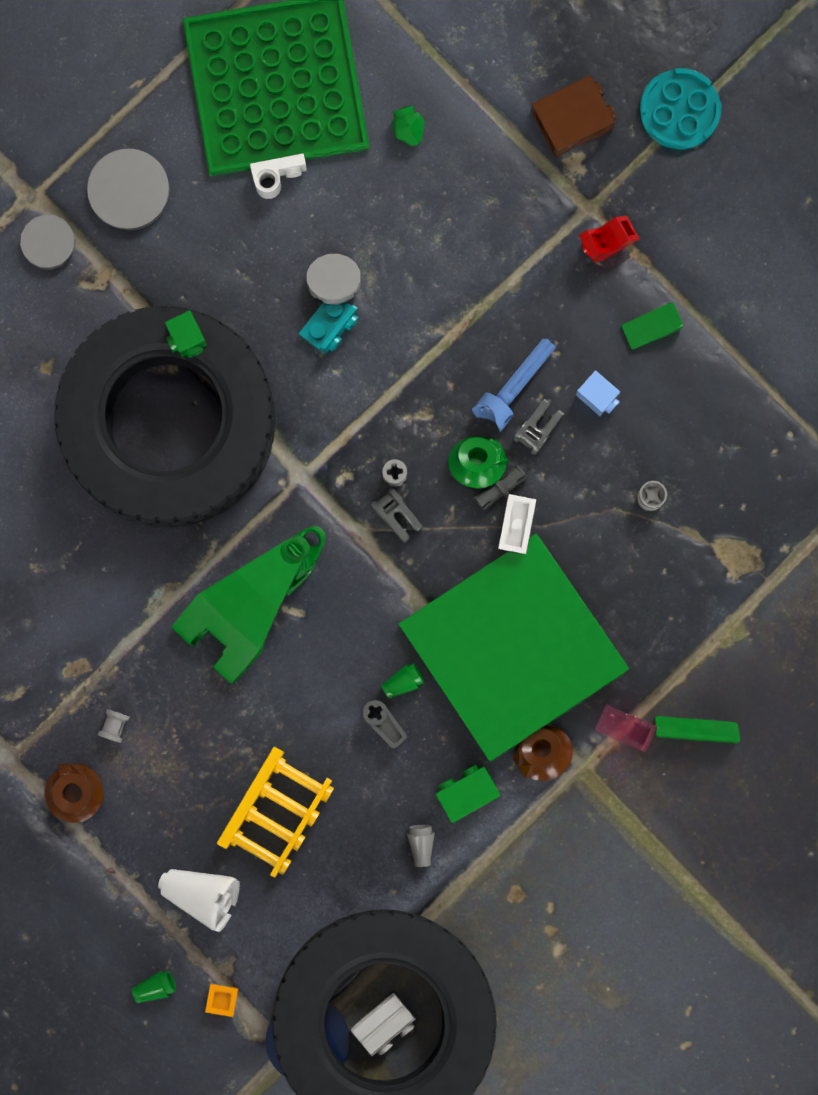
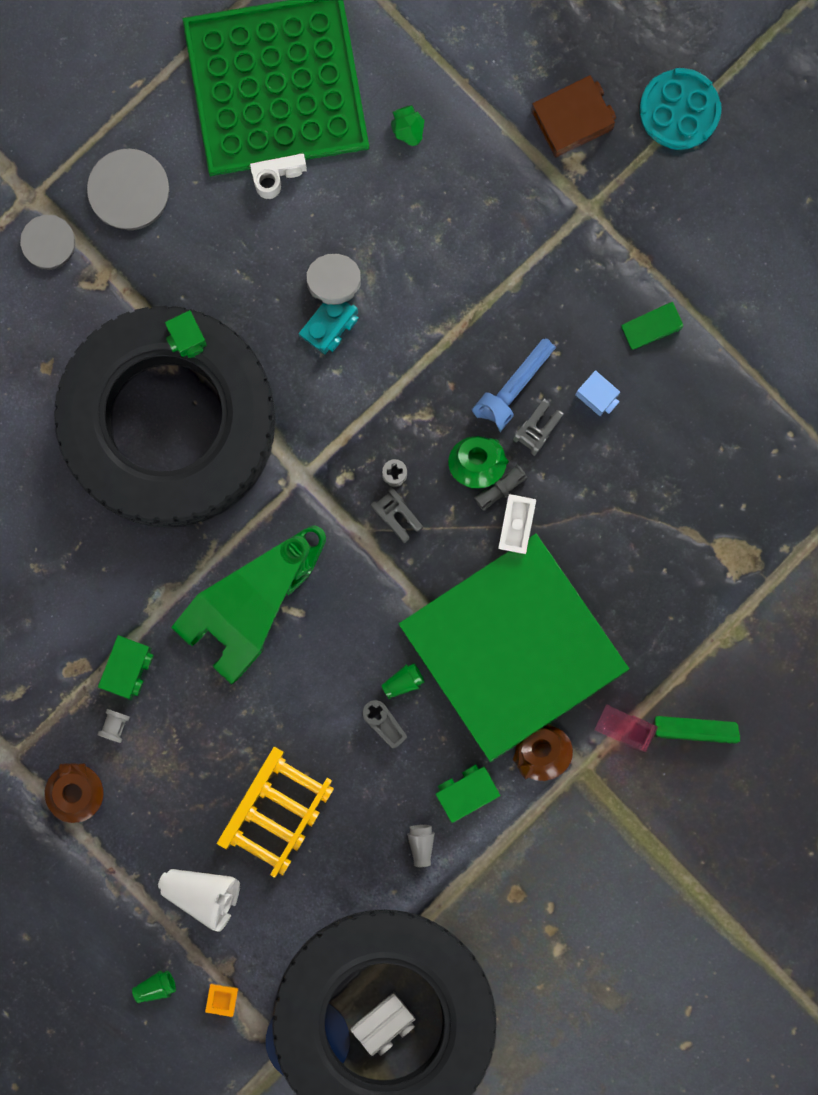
(126, 667): none -> green brick
(608, 239): red brick -> none
(652, 495): light grey wheel -> none

